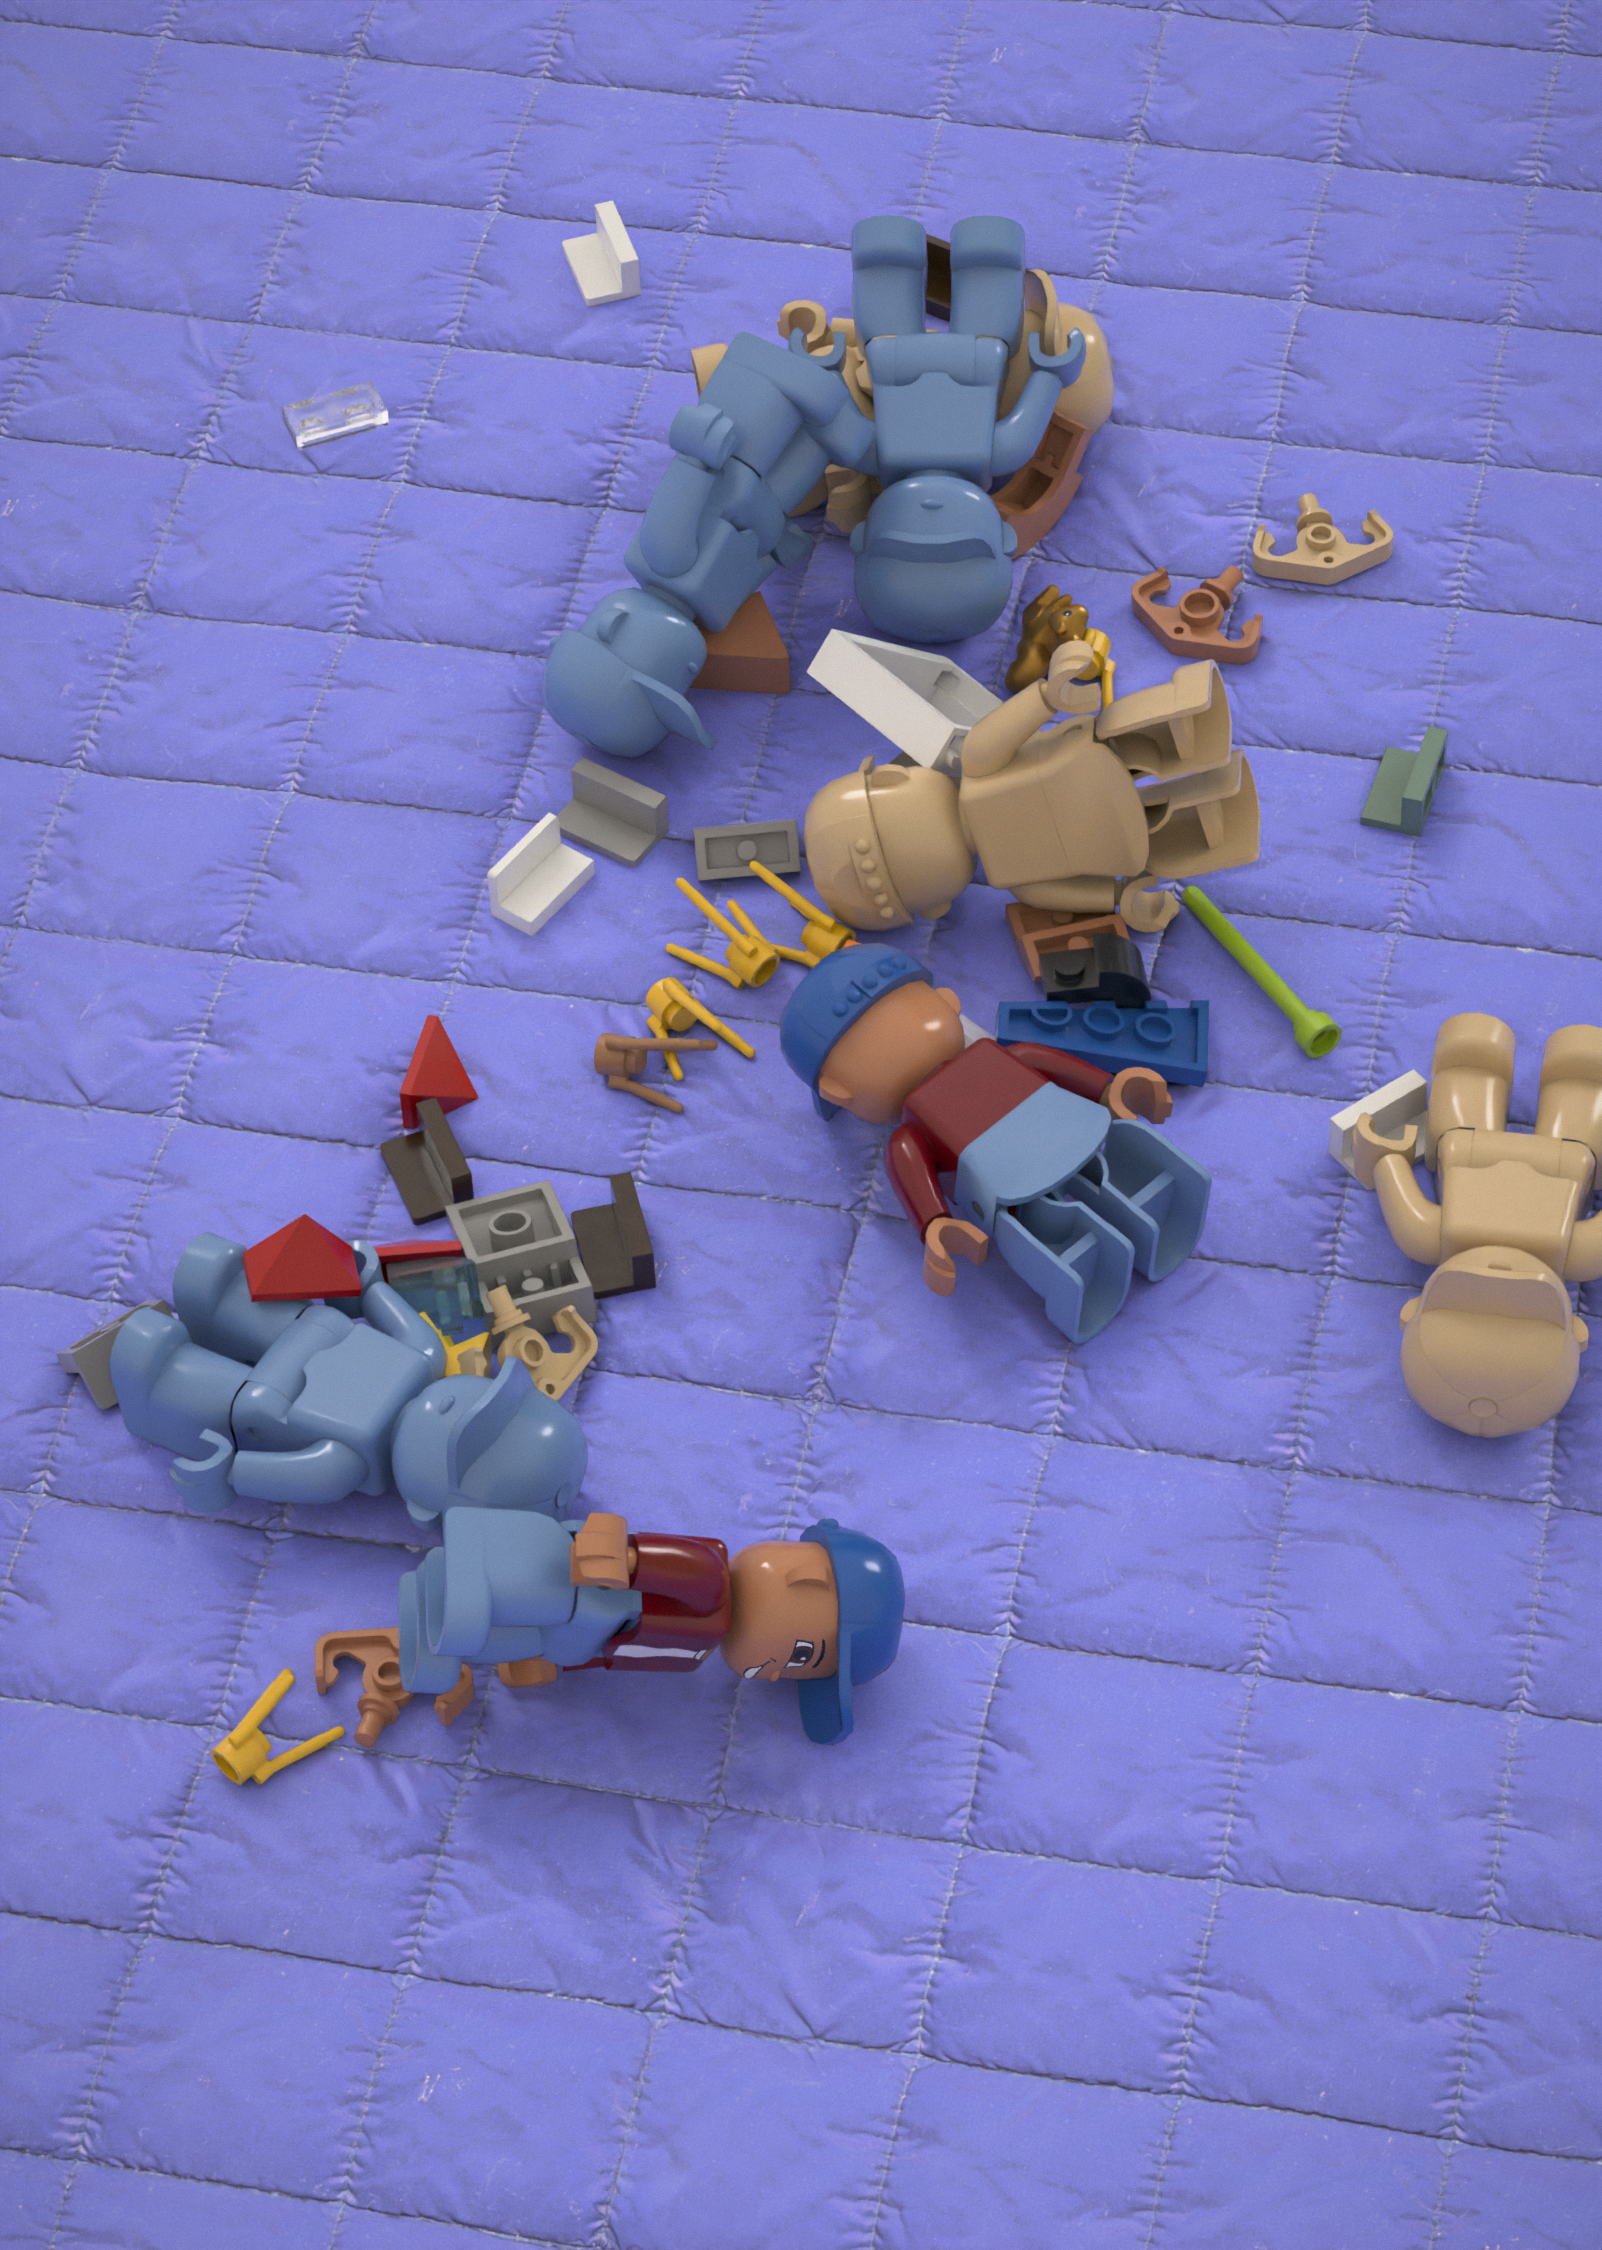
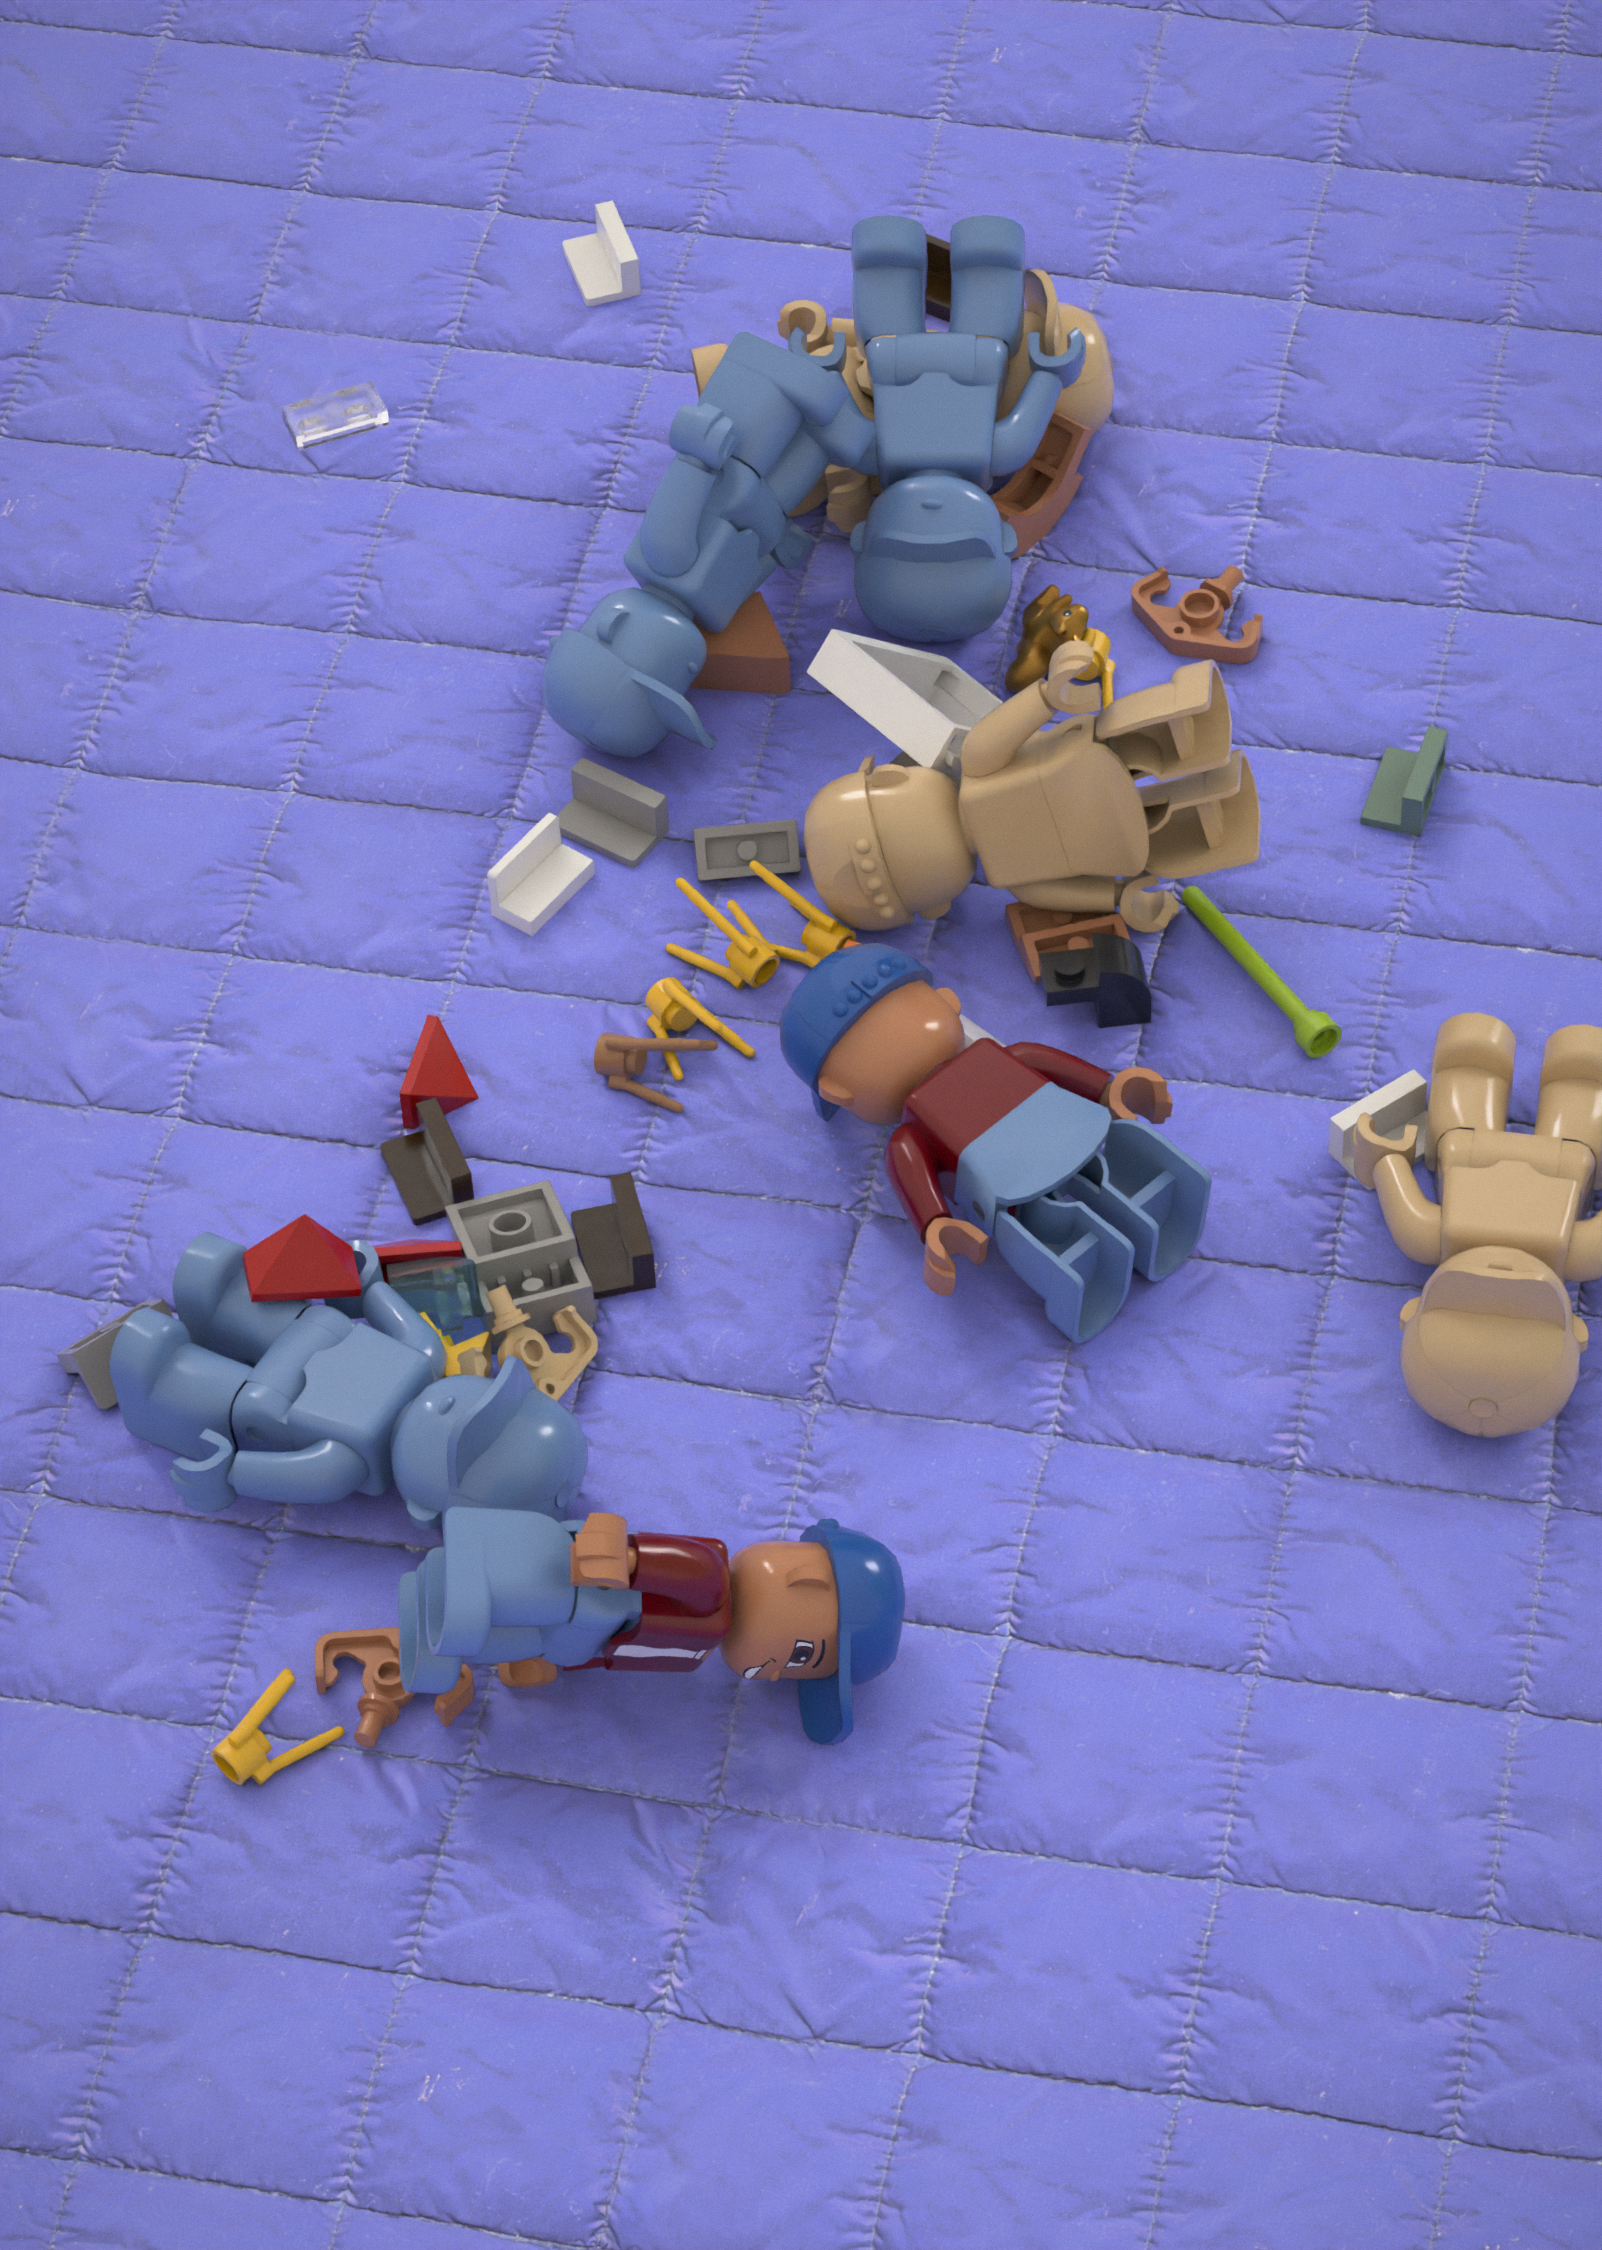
(1116, 1038): blue wing -> none
(1322, 548): tan piece -> none

